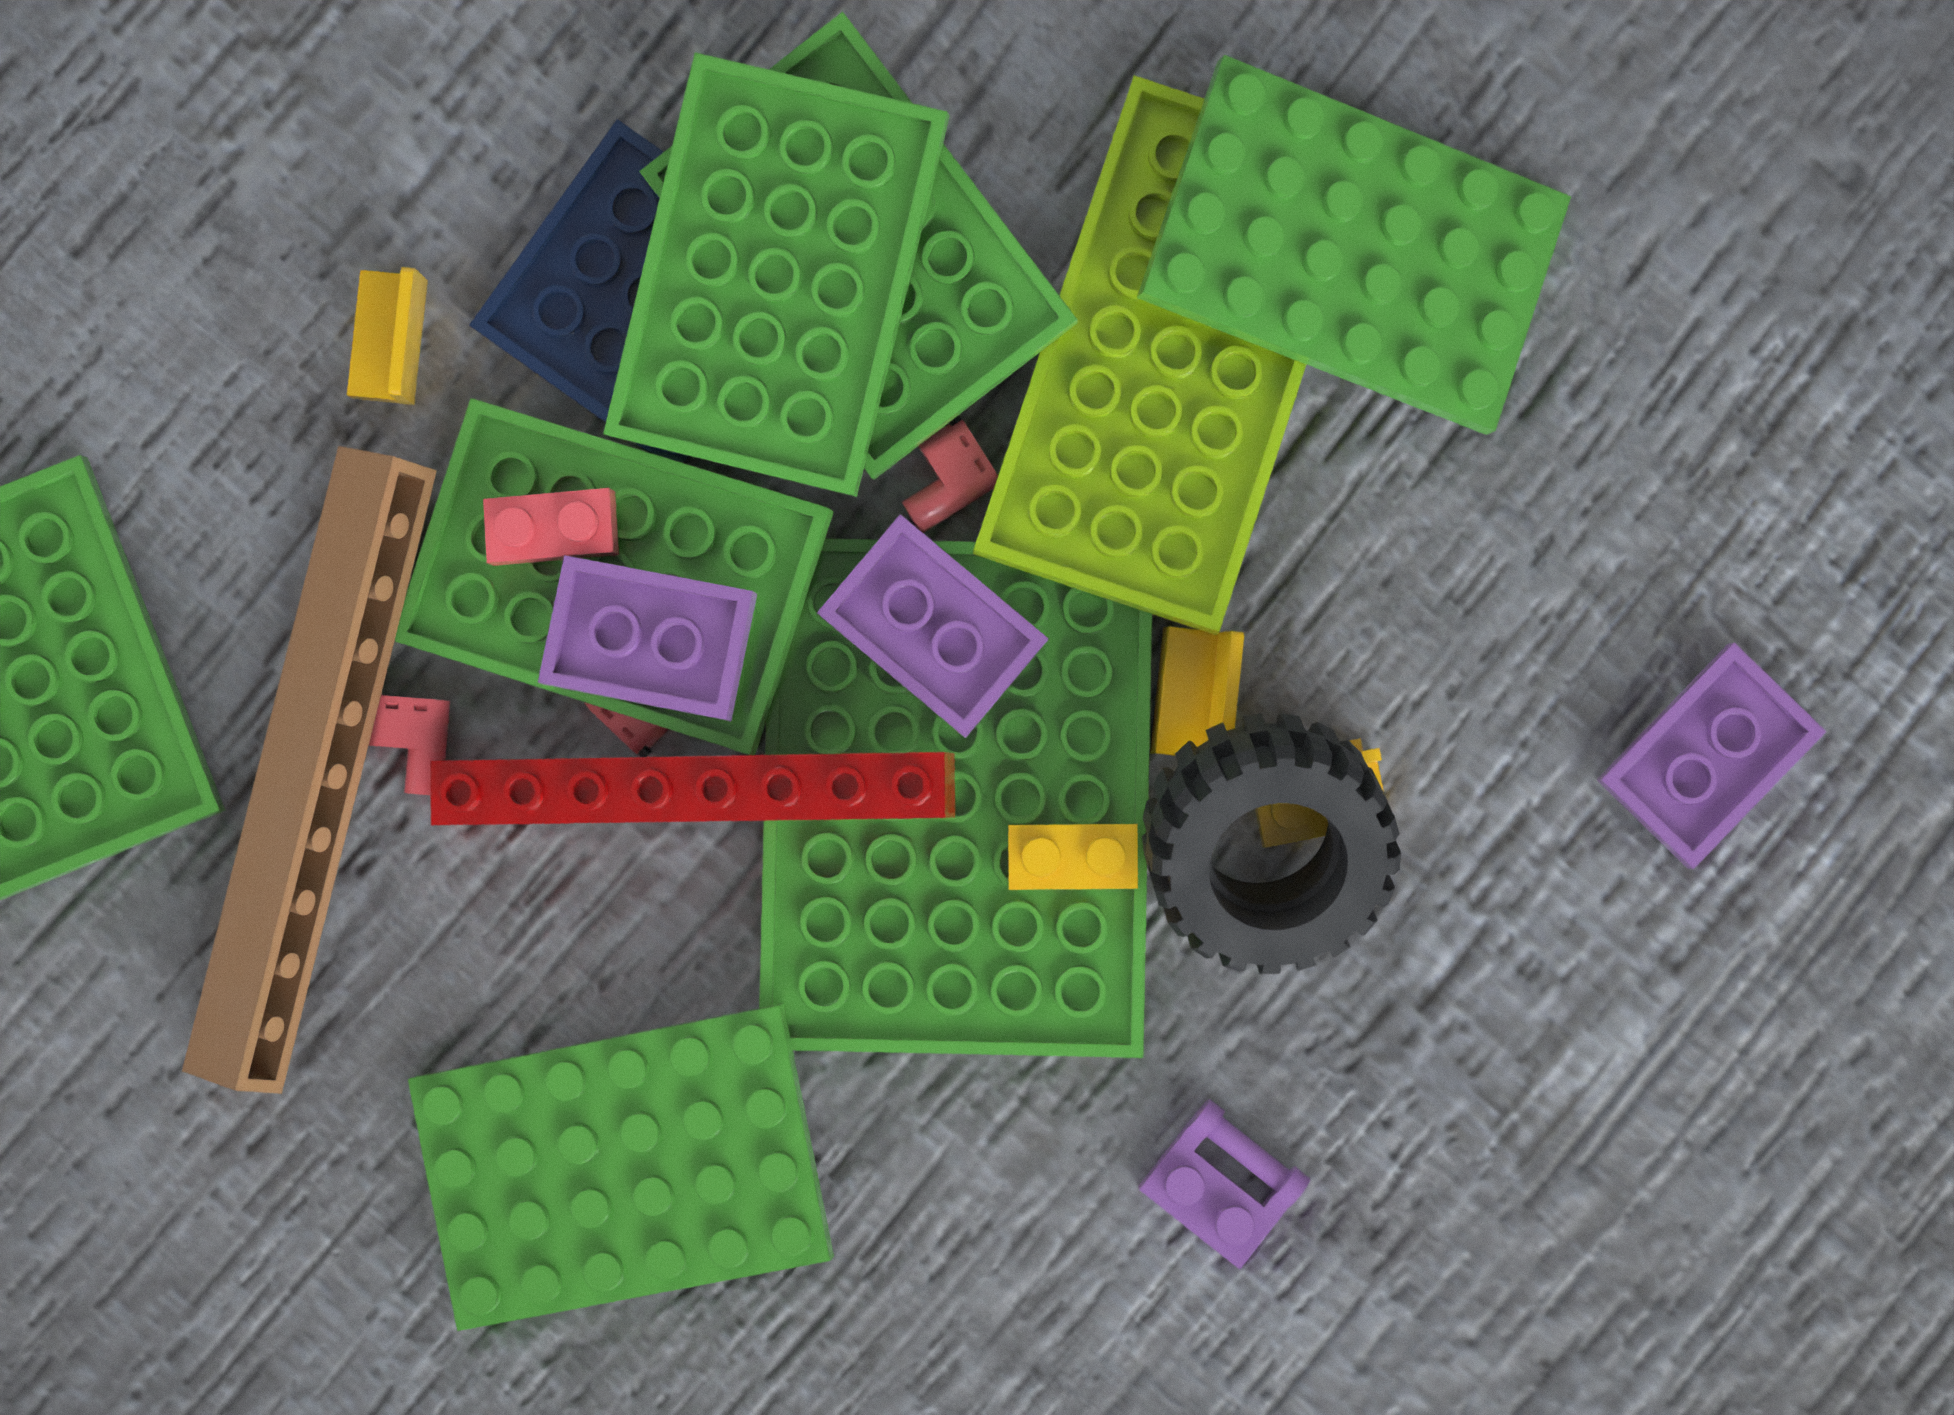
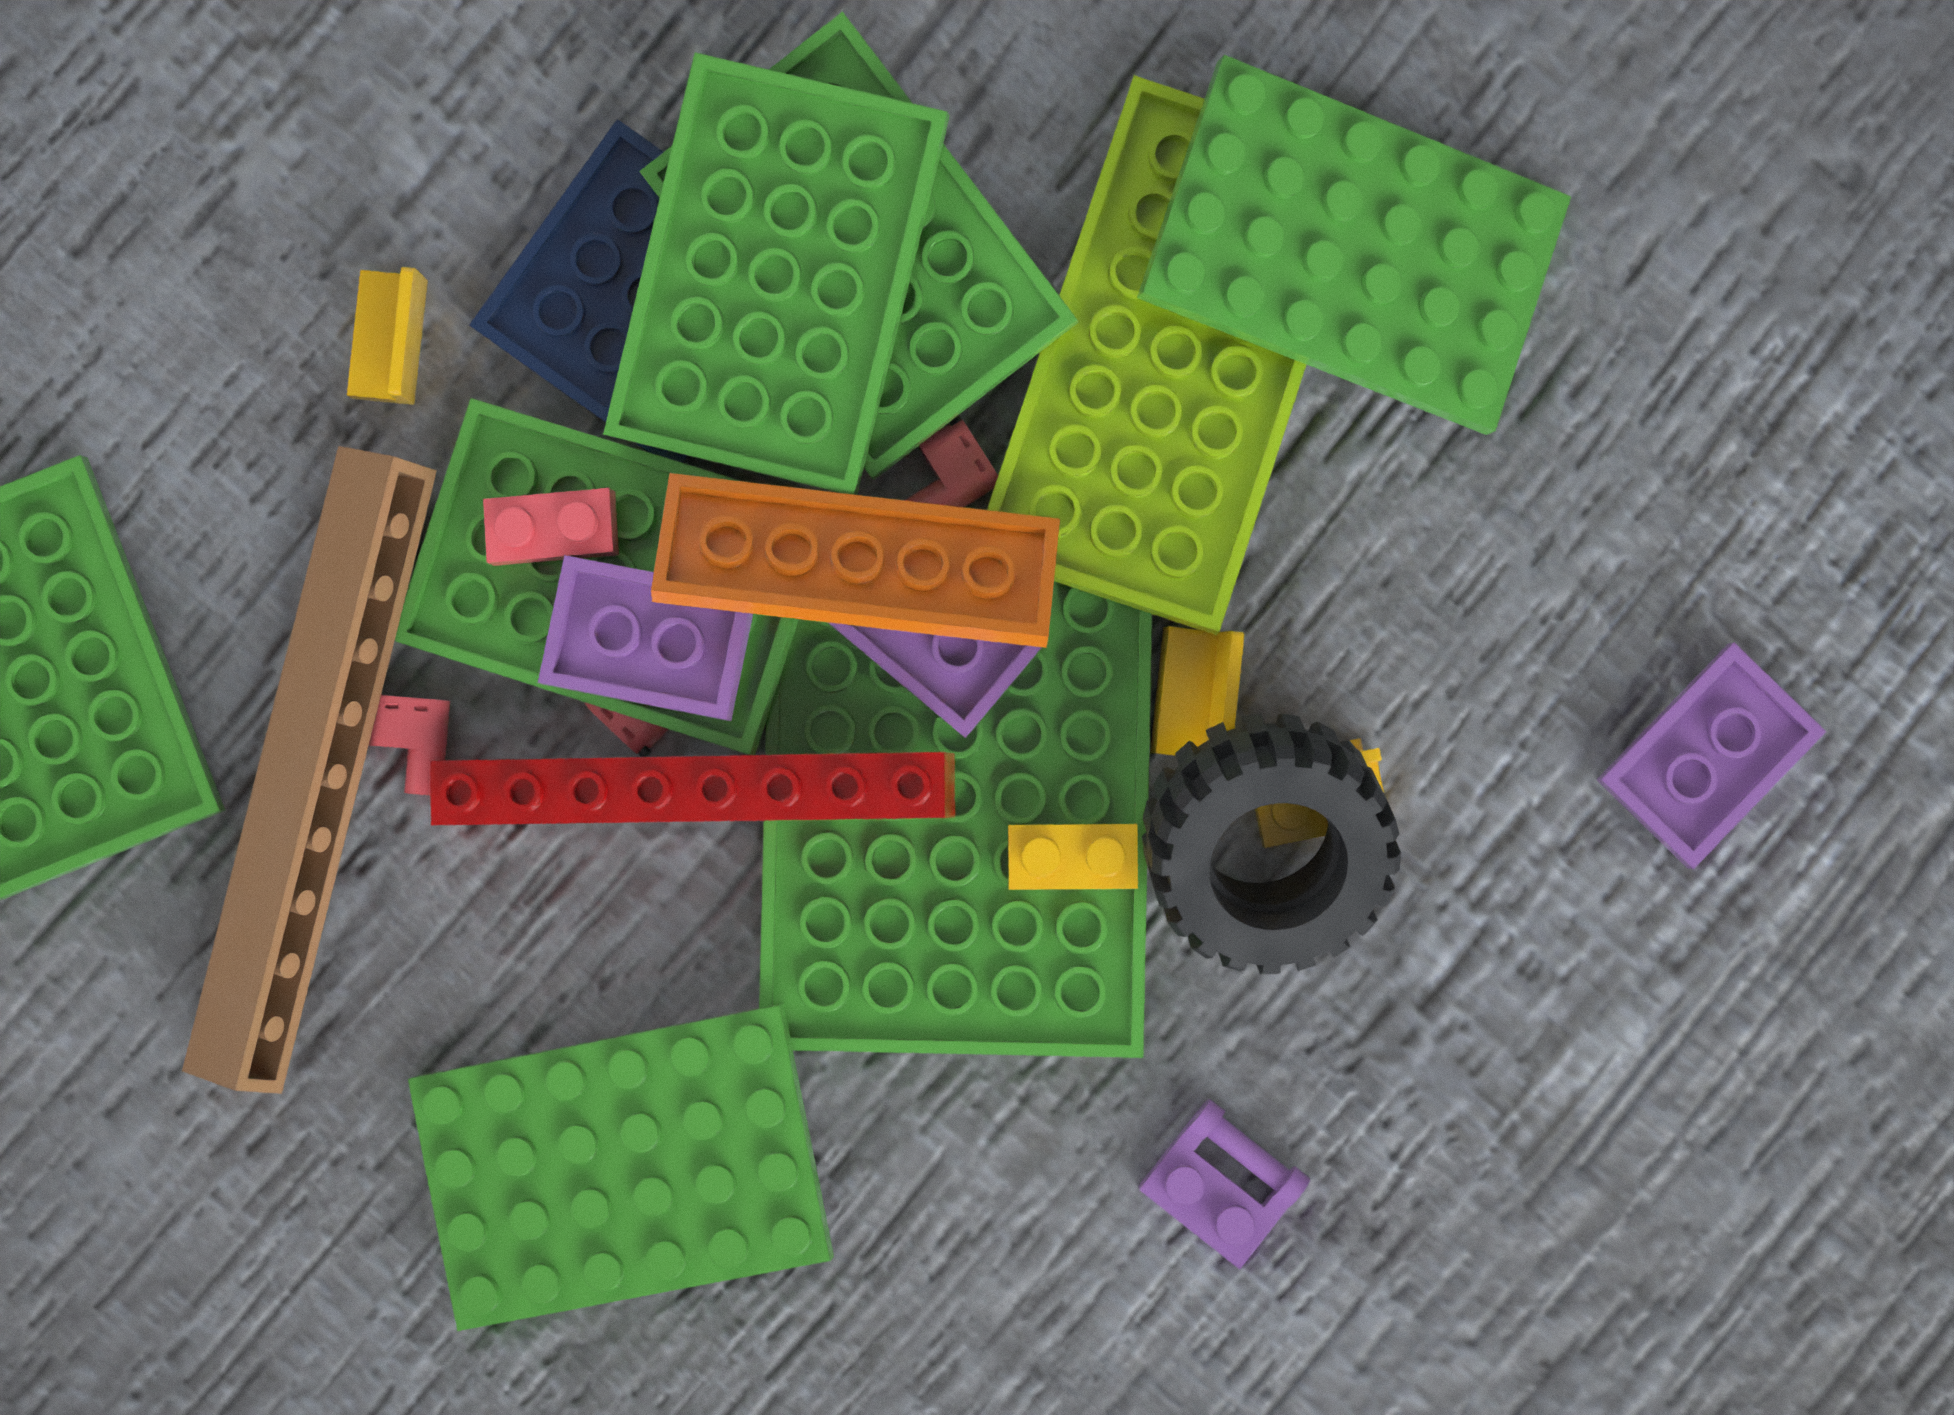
(856, 560): none -> orange plate

